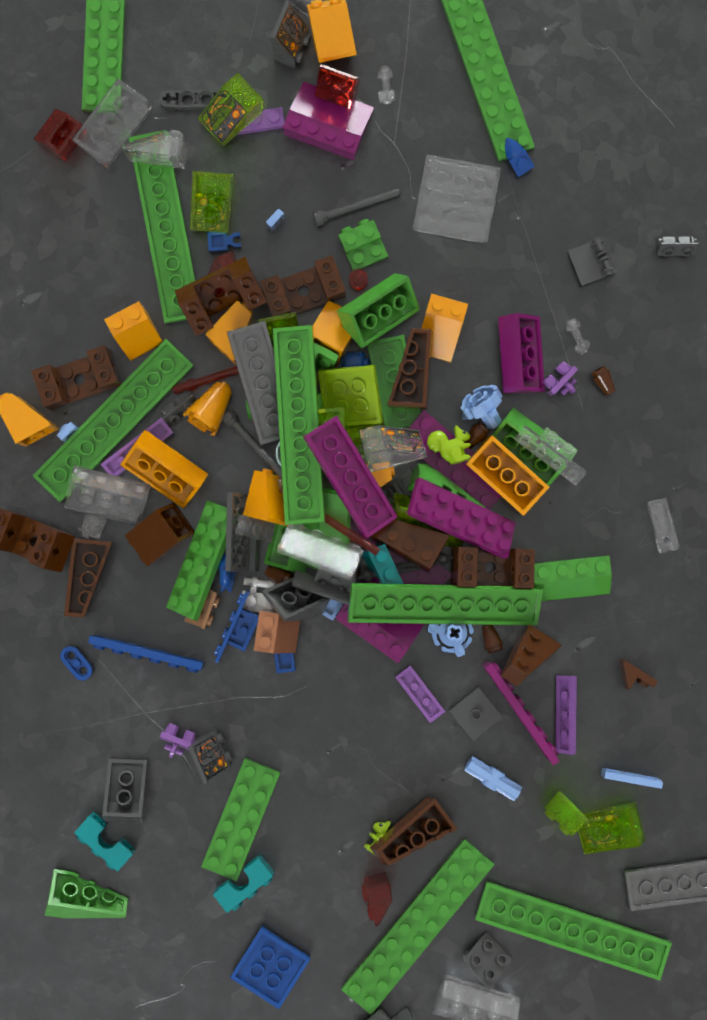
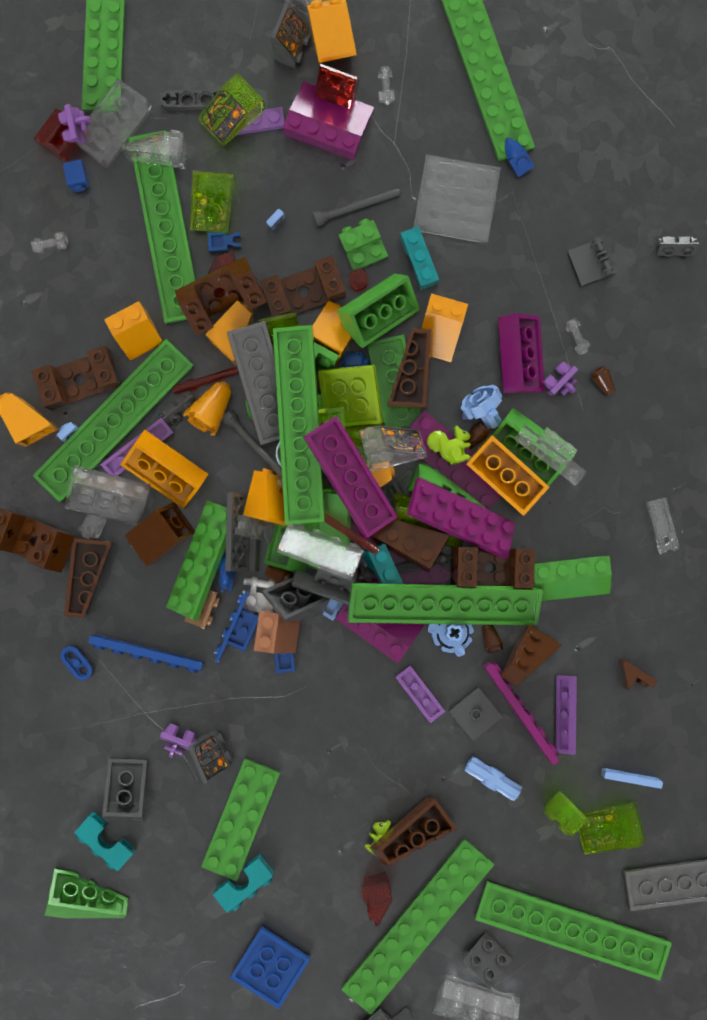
(60, 241): none -> clear bar
(76, 175): none -> blue brick
(77, 124): none -> medium lavender hips
(420, 258): none -> teal arch

